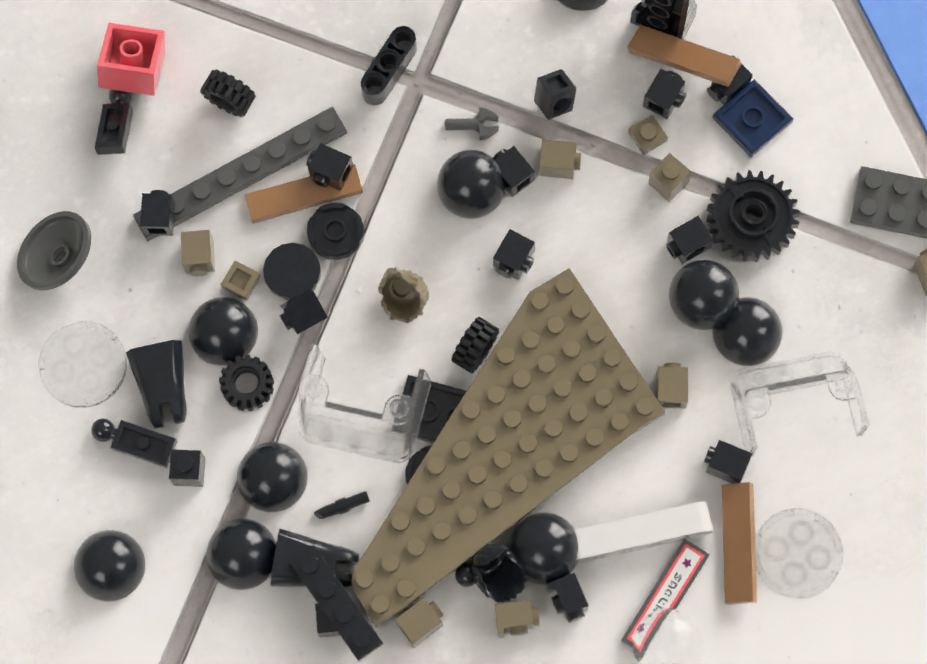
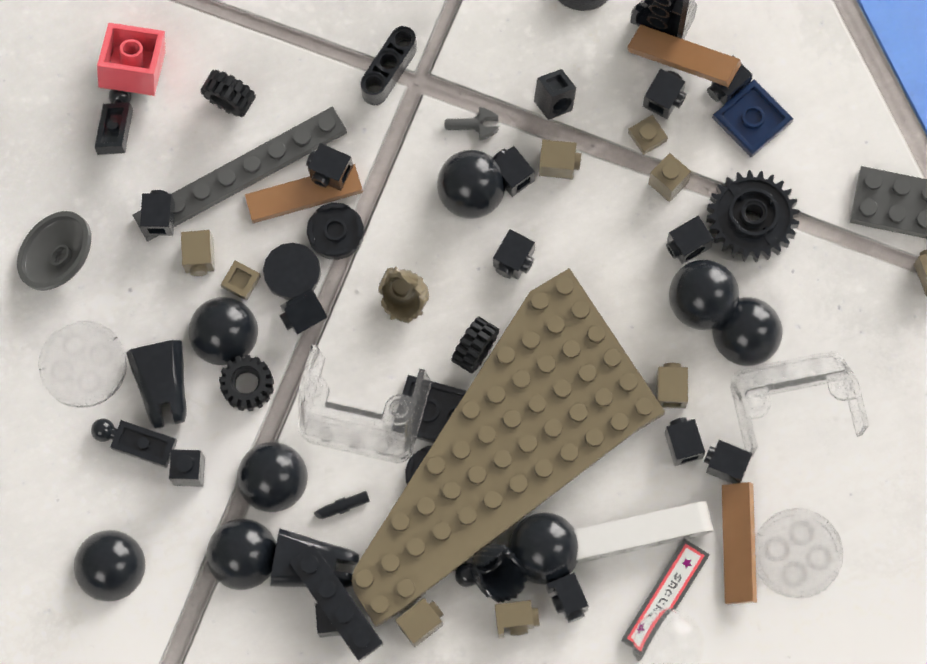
(684, 441): none -> black brick

